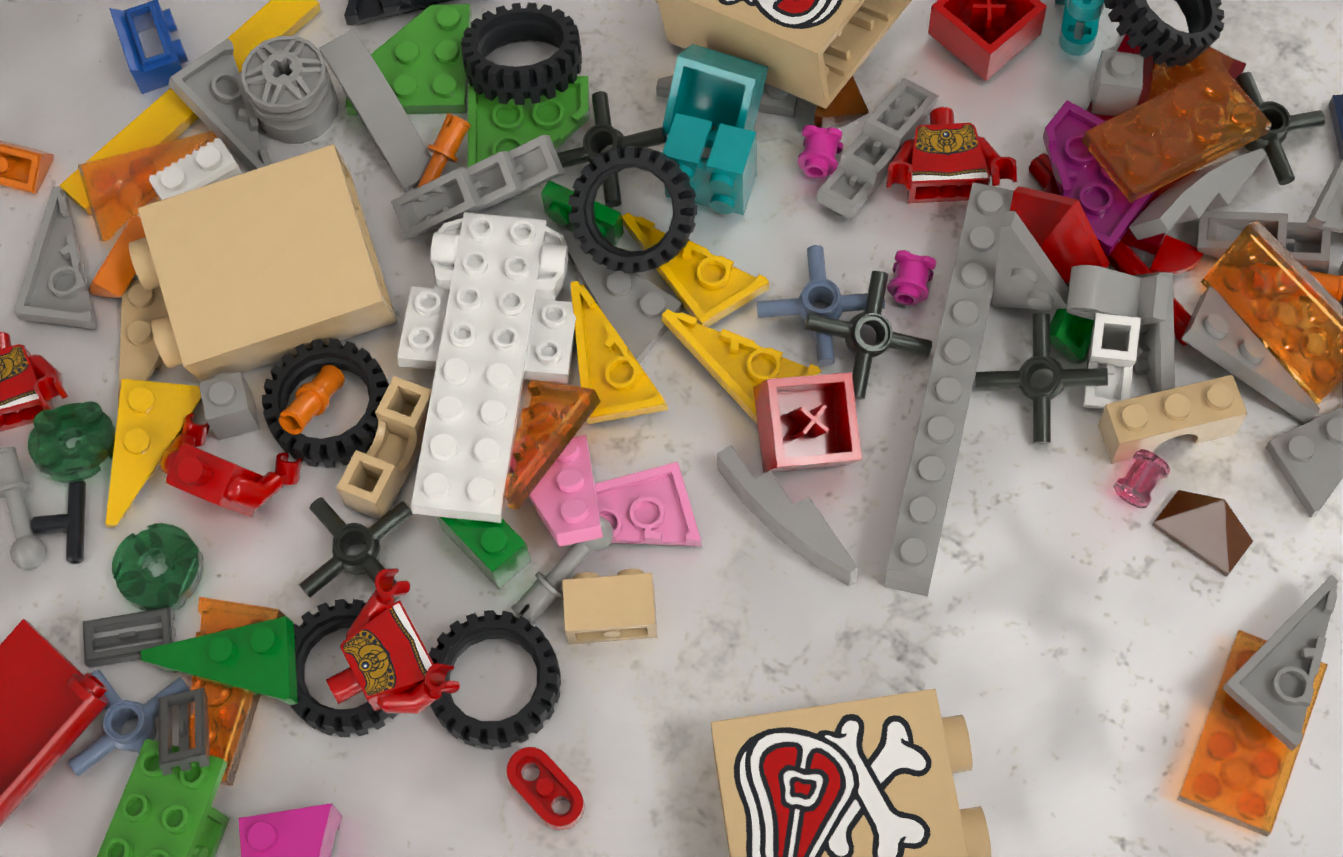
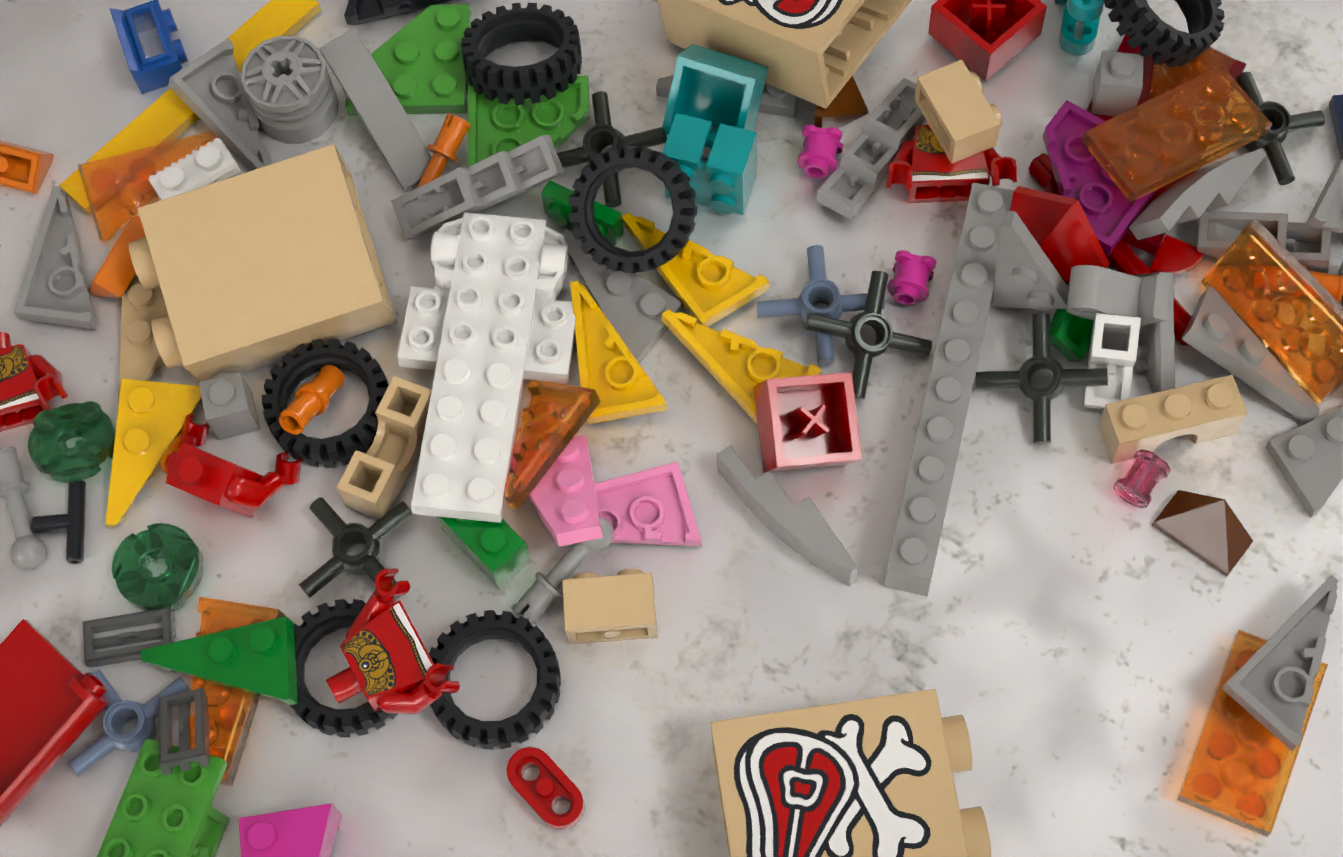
(958, 111): none -> tan brick

